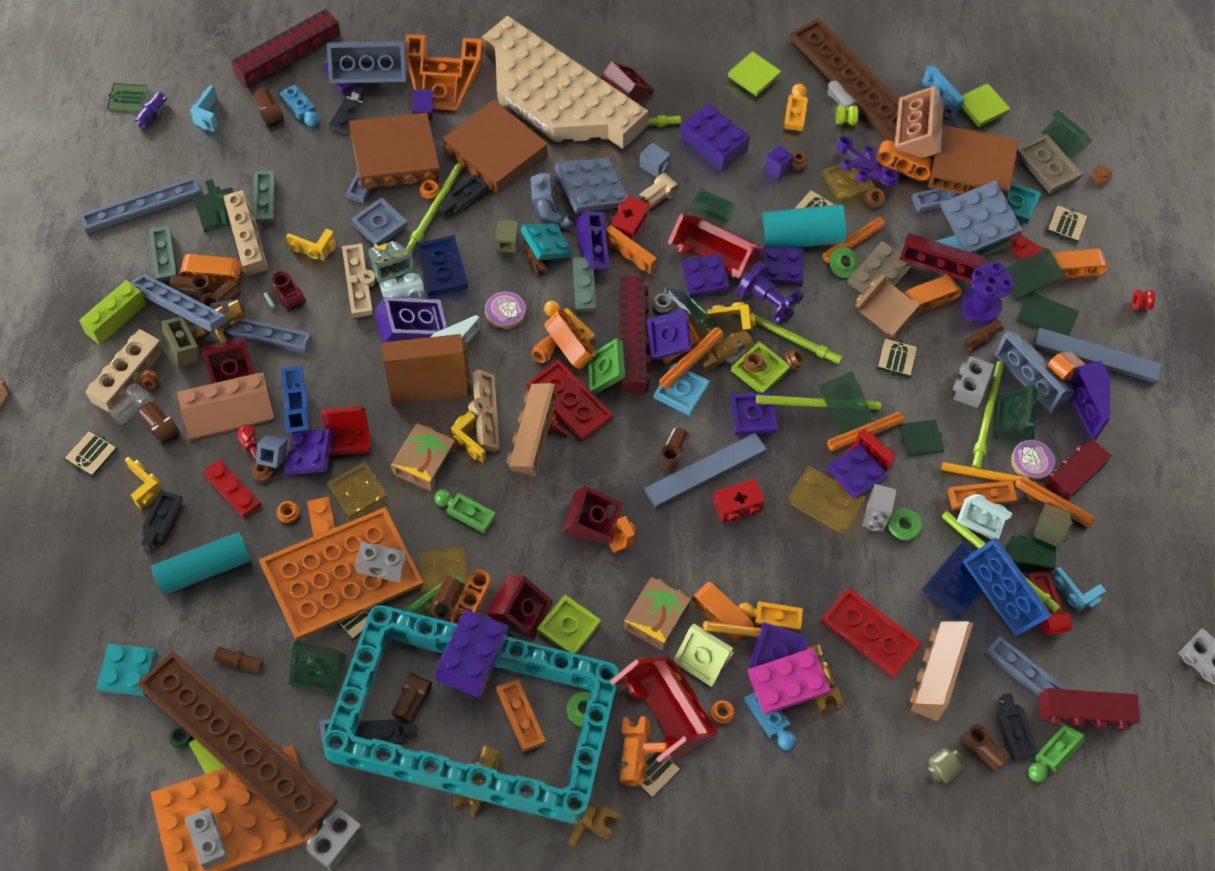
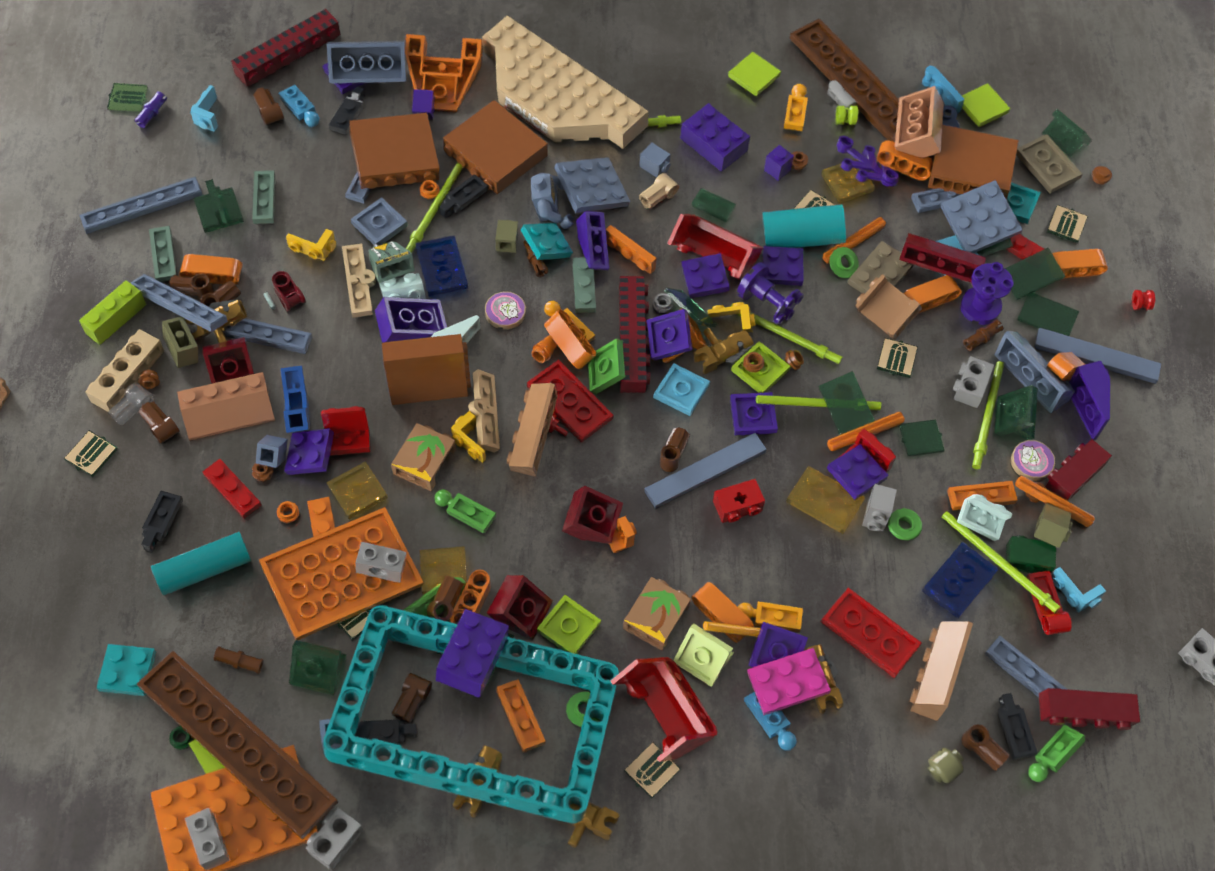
(147, 493): yellow bracket -> none
(246, 233): tan brick -> none
(246, 437): red piece -> none
(627, 81): dark red slope -> none
(630, 216): red brick -> none
(634, 751): orange piece -> none
(691, 358): orange axle -> none
(722, 705): orange plate -> none
(880, 197): dark orange plate -> none
(978, 472): light orange bar -> none
(1006, 587): blue slope -> none

